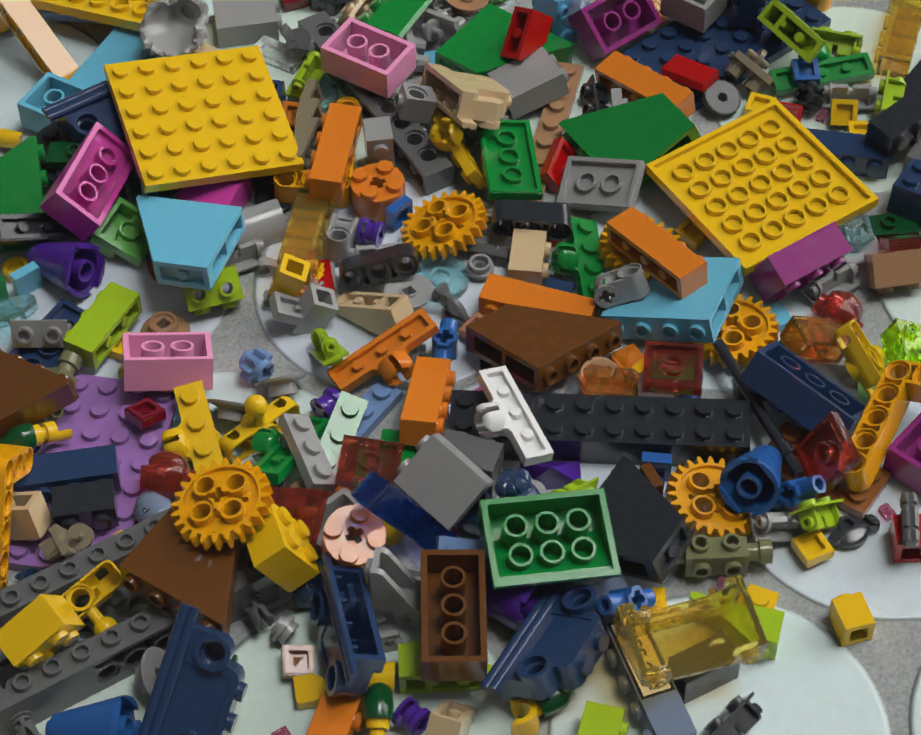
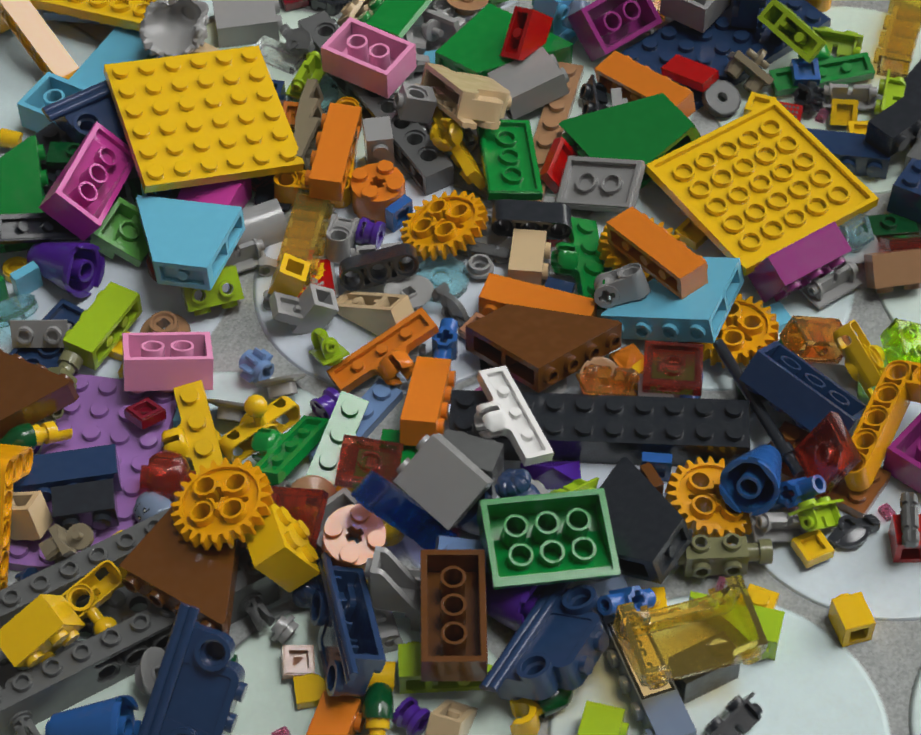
(307, 452): light grey plate -> none
(839, 307): clear red plant -> none

